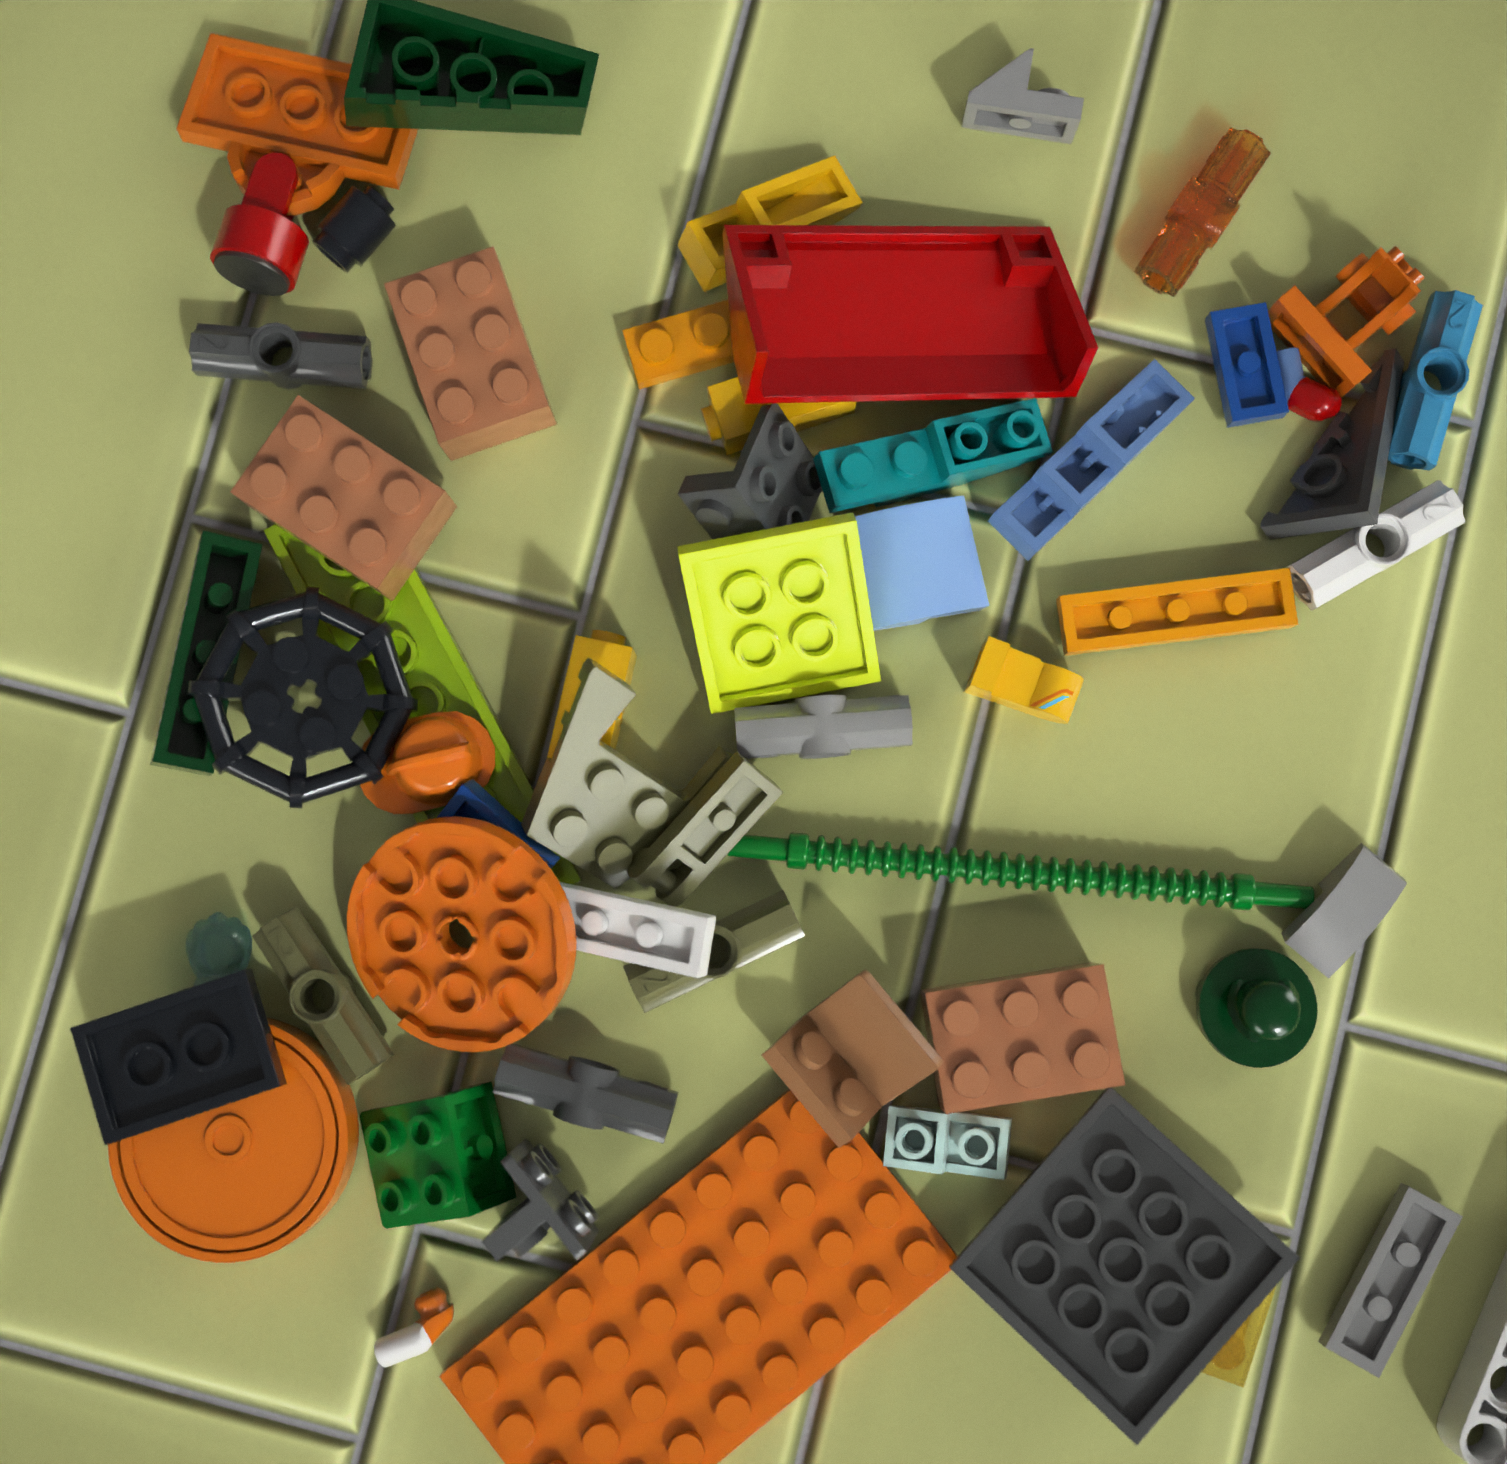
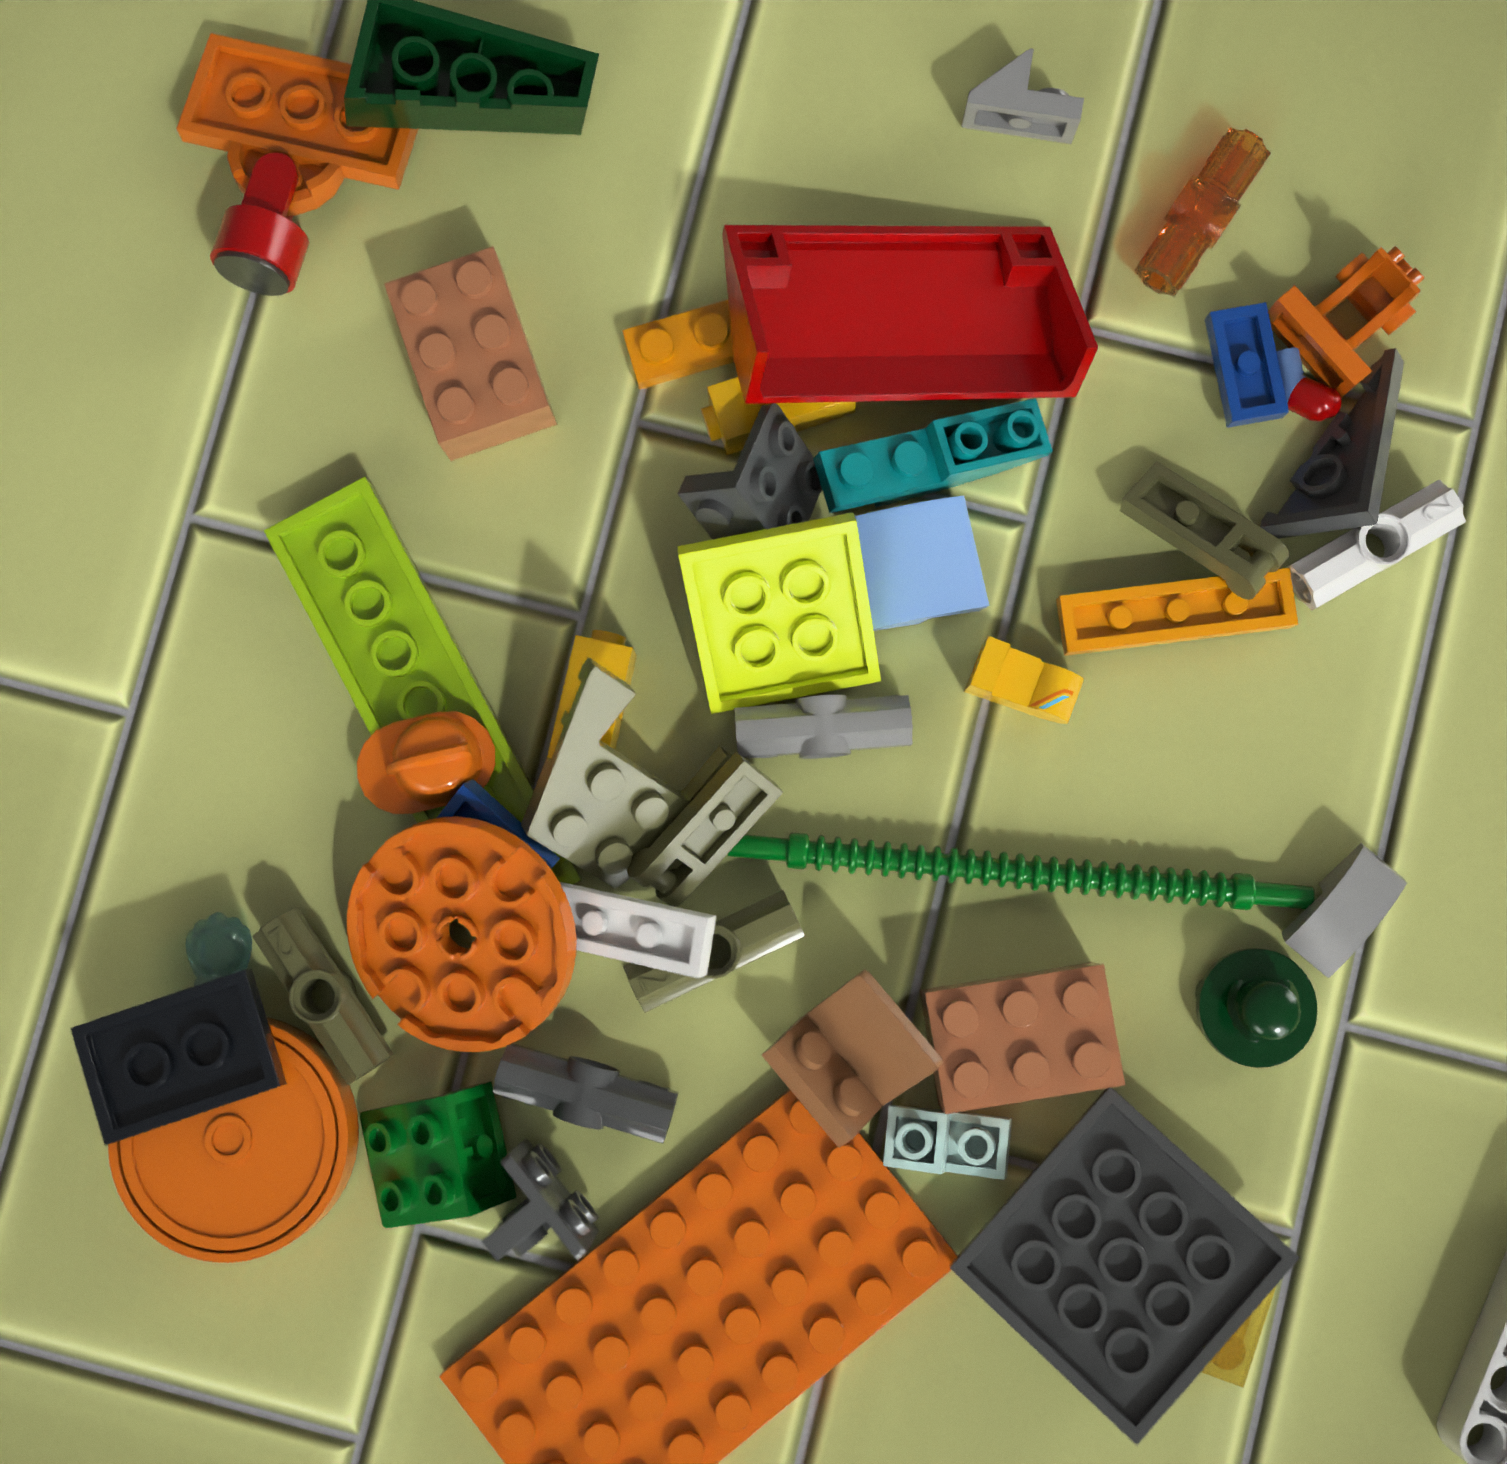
(219, 582): dark green brick -> none
(249, 352): dark grey piece -> none
(294, 663): black plate -> none
(345, 497): nougat brick -> none
(354, 227): black brick -> none
(419, 1337): arm -> none
(803, 197): yellow slope -> none
(1090, 459): medium blue slope -> none
(1204, 529): none -> olive plate
(1390, 1279): light grey plate -> none
(1443, 351): dark azure piece -> none

